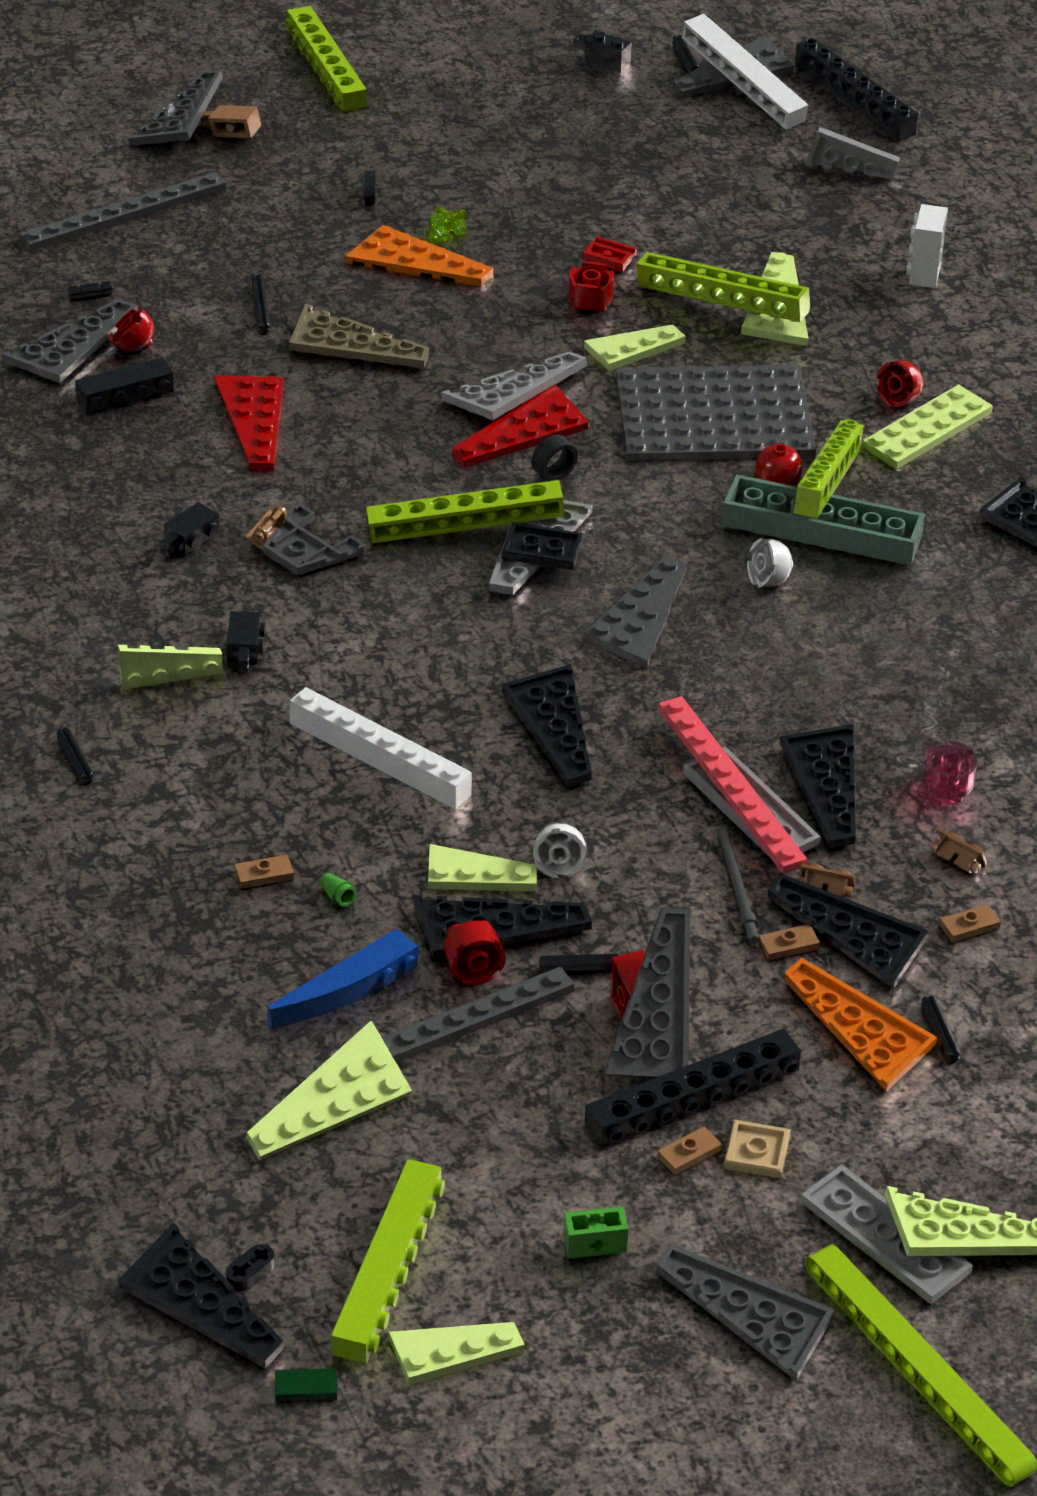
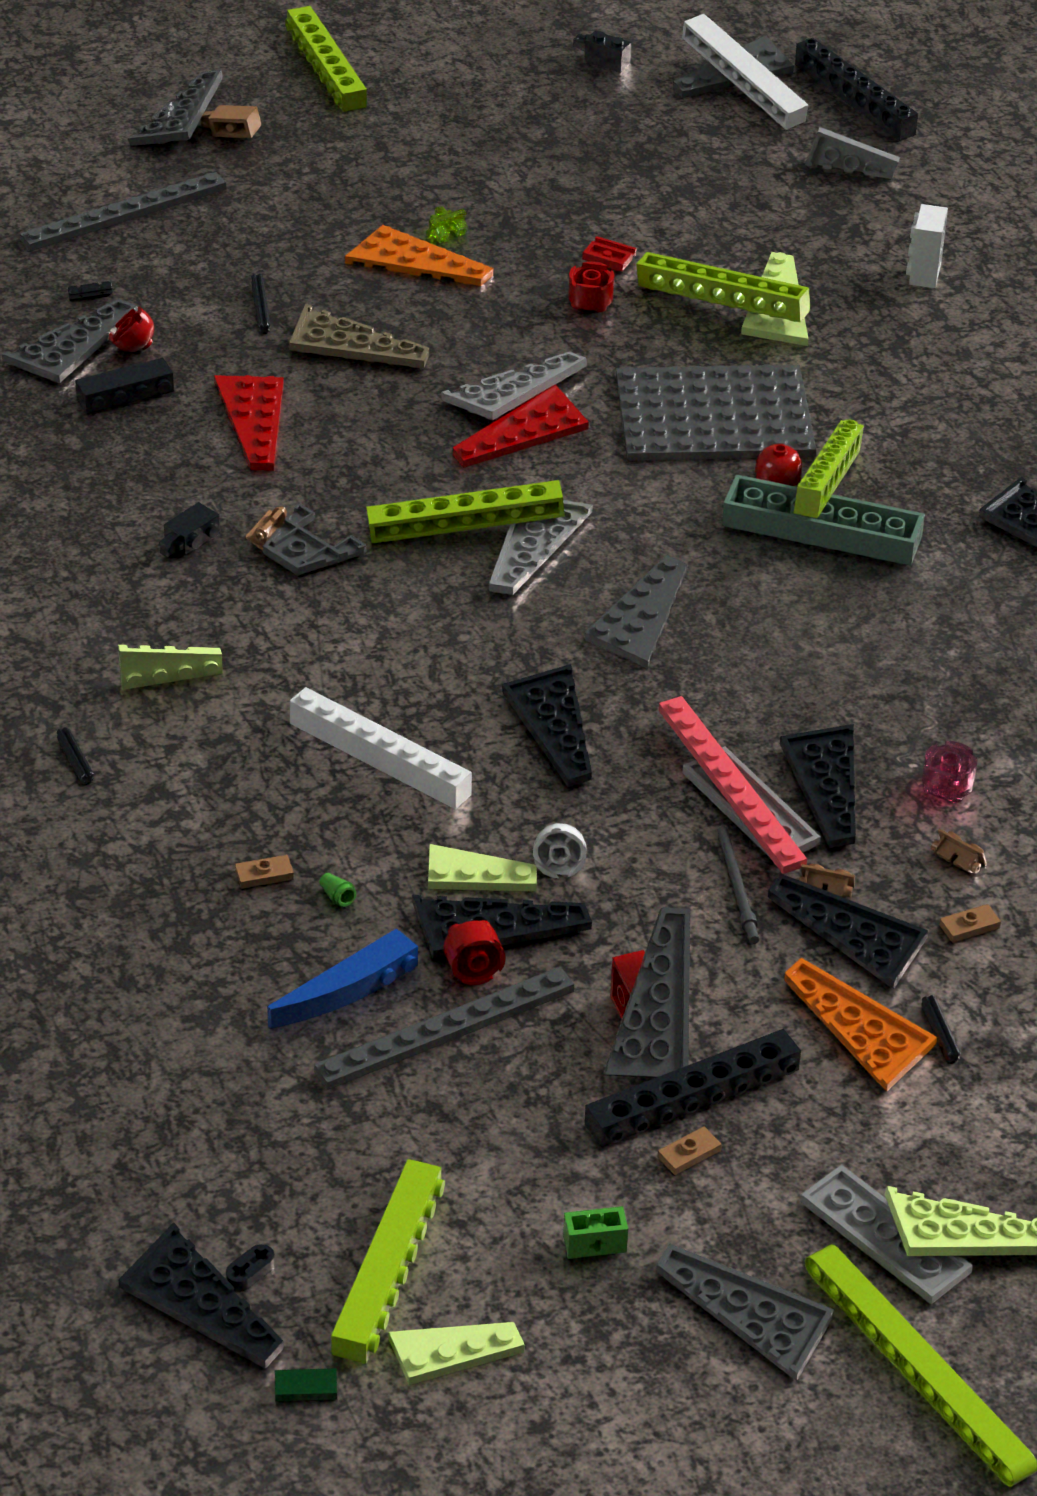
(244, 639): black hinge -> none
(343, 1088): yellowish green wing -> none
(369, 186): black beam -> none
(542, 546): black tile -> none
(546, 451): black tyre -> none
(583, 962): black axle -> none
(633, 346): yellowish green wing -> none
(685, 53): black axle -> none
(757, 1149): tan tile -> none
(769, 564): white cylinder -> none
(789, 942): medium nougat plate -> none
(899, 383): red cylinder -> none
(927, 426): yellowish green plate -> none

